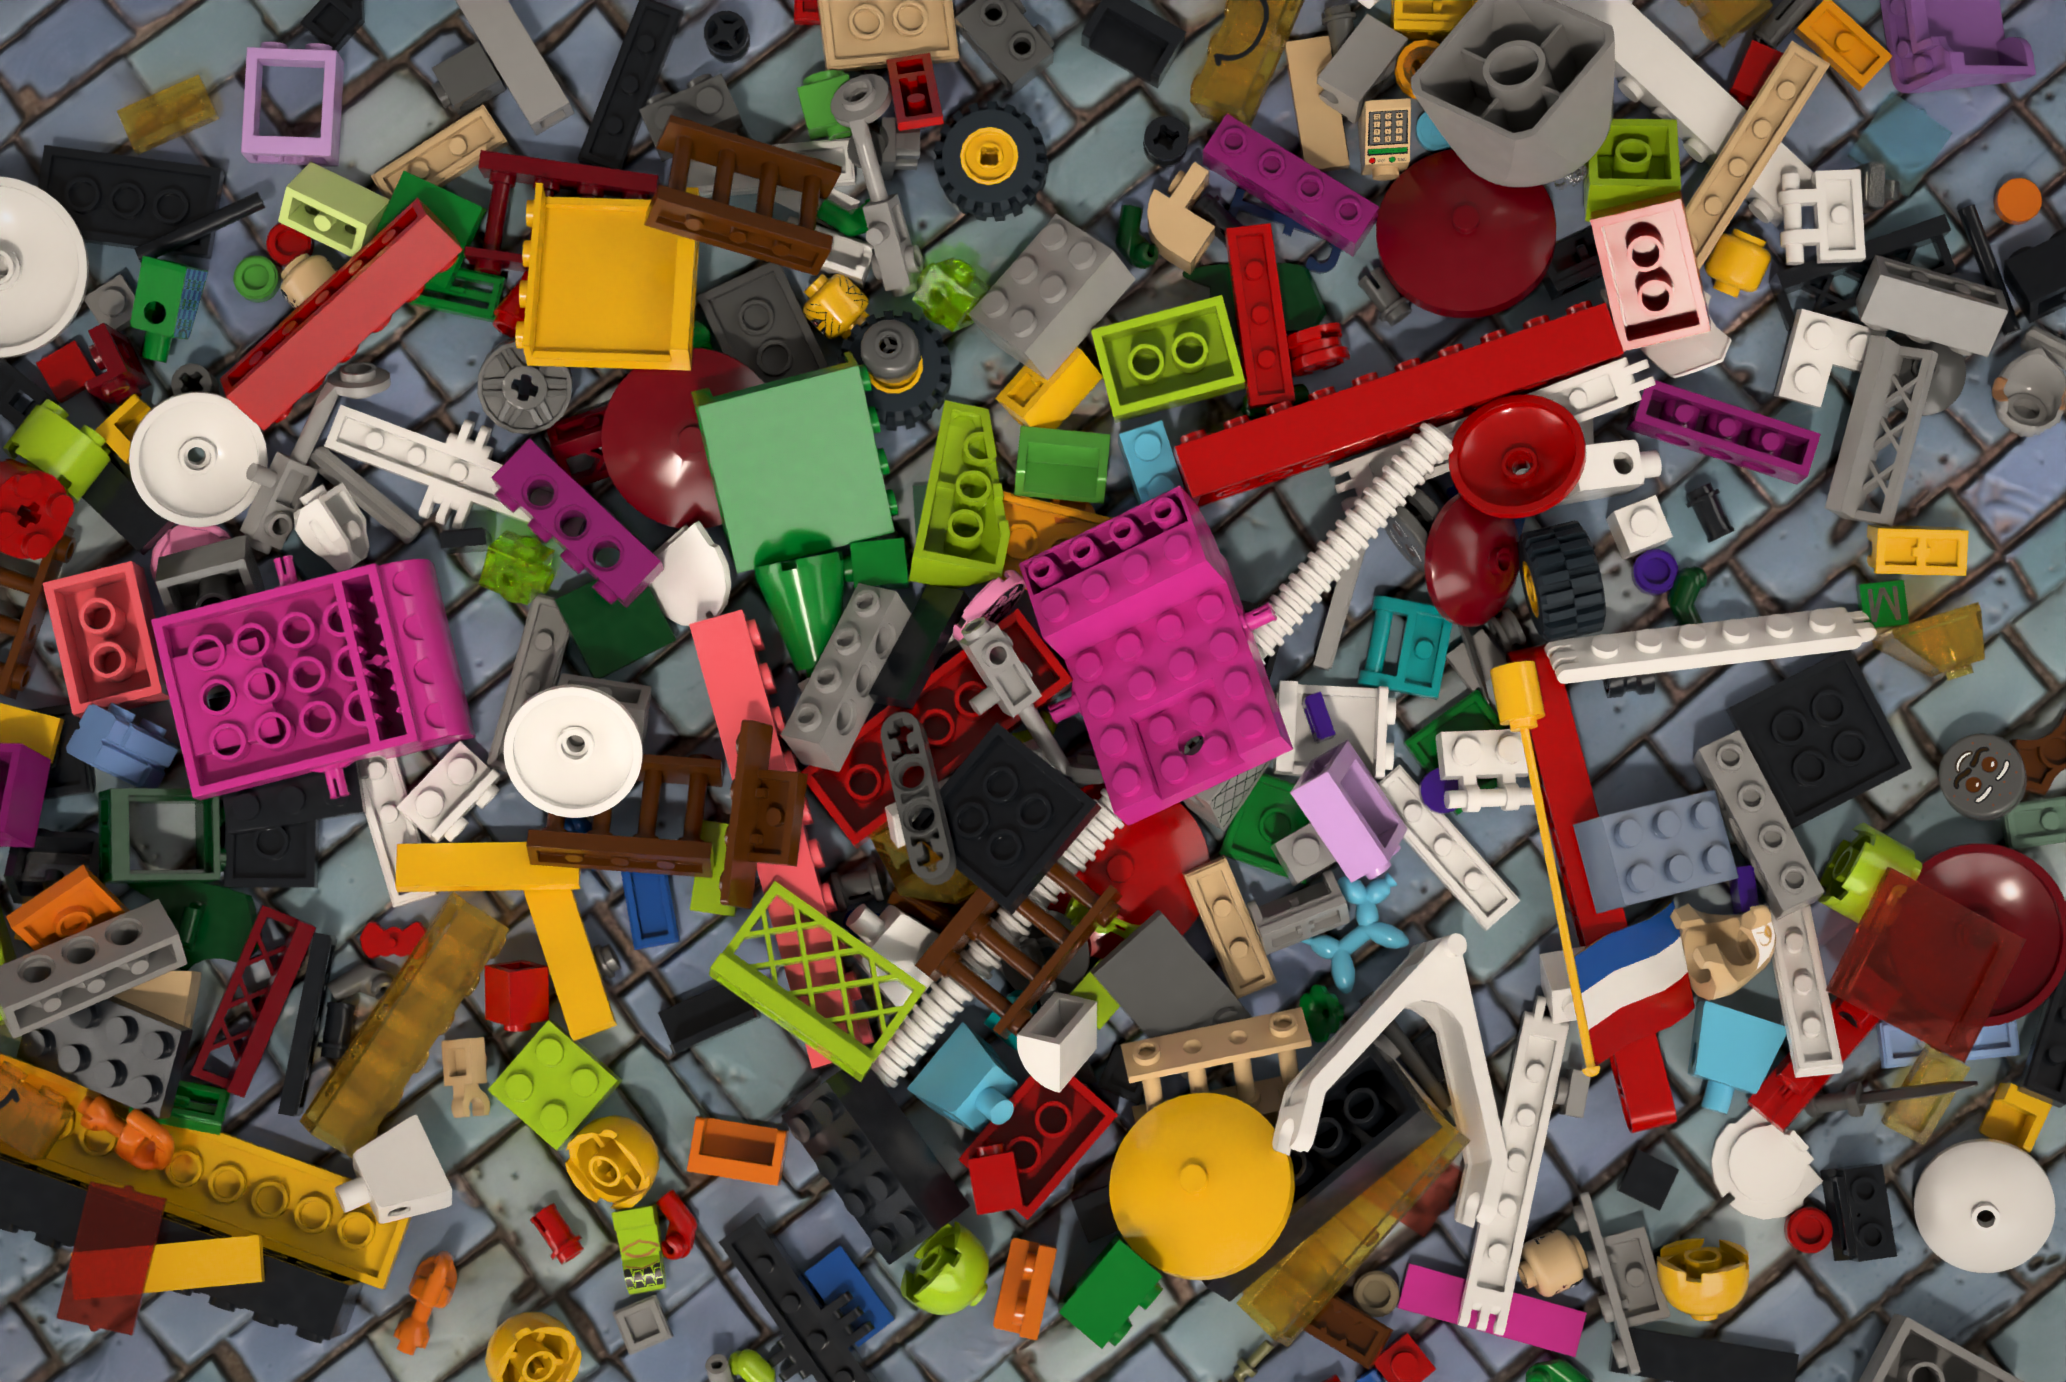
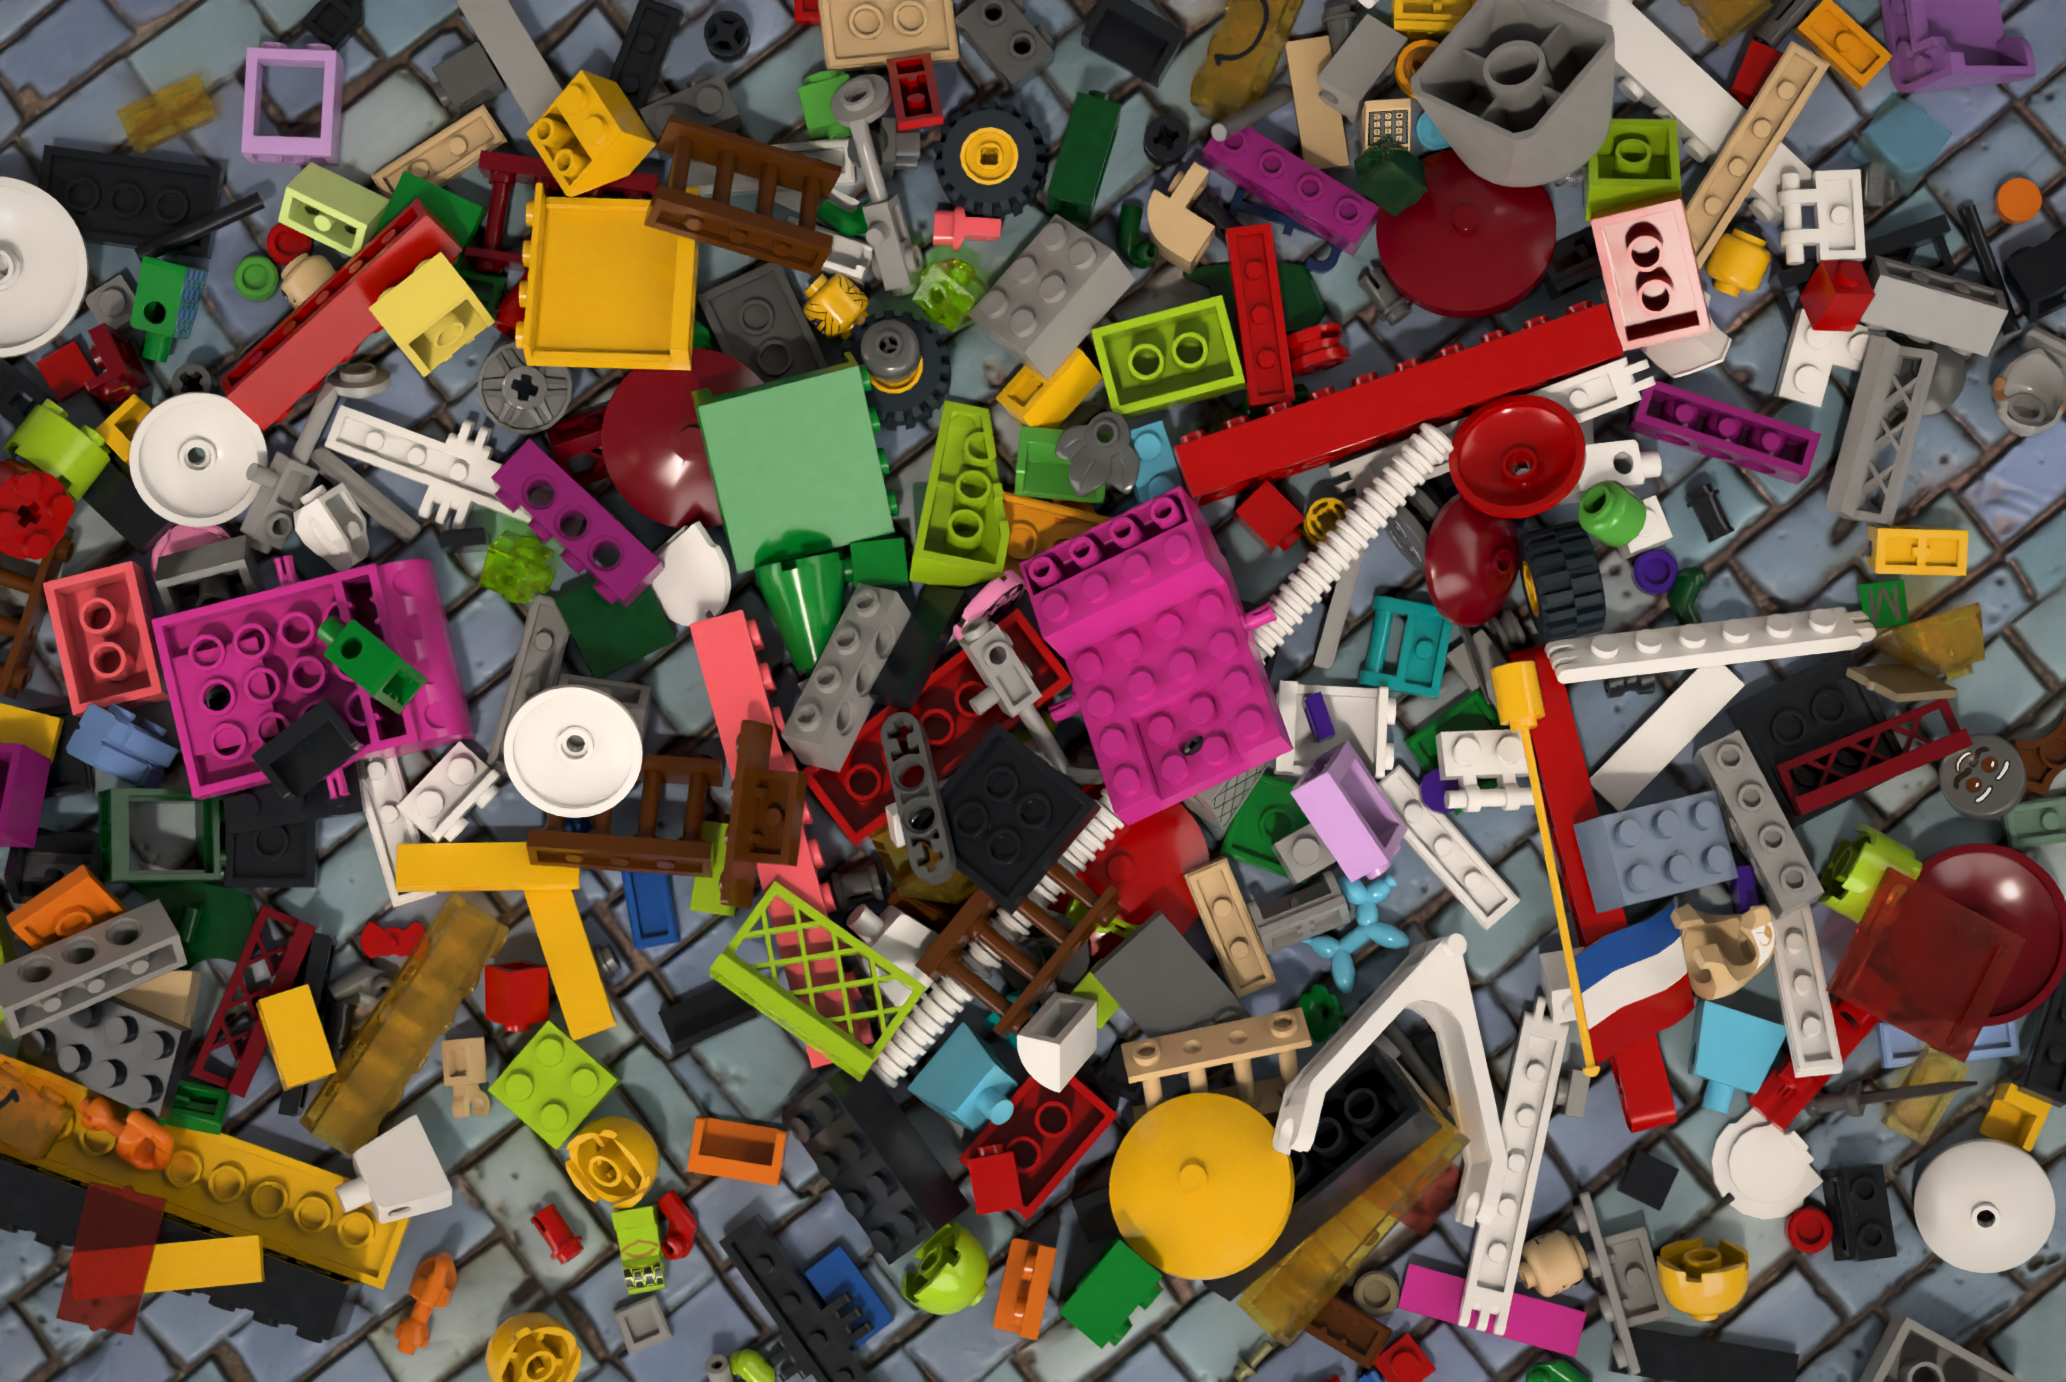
(295, 1037): none -> yellow hinge
(308, 751): none -> black panel
(371, 662): none -> green torso
(431, 314): none -> light yellow hinge
(590, 135): none -> yellow slope
(953, 227): none -> coral piece
(1083, 157): none -> dark green window
(1099, 461): none -> dark grey plate
(1251, 113): none -> dark grey bar
(1270, 519): none -> red brick
(1315, 525): none -> yellow wheel
(1390, 175): none -> clear green brick
(1612, 513): none -> bright green head
(1664, 735): none -> white tile
(1837, 295): none -> red brick
(1880, 772): none -> dark red fence
(1901, 682): none -> dark tan piece

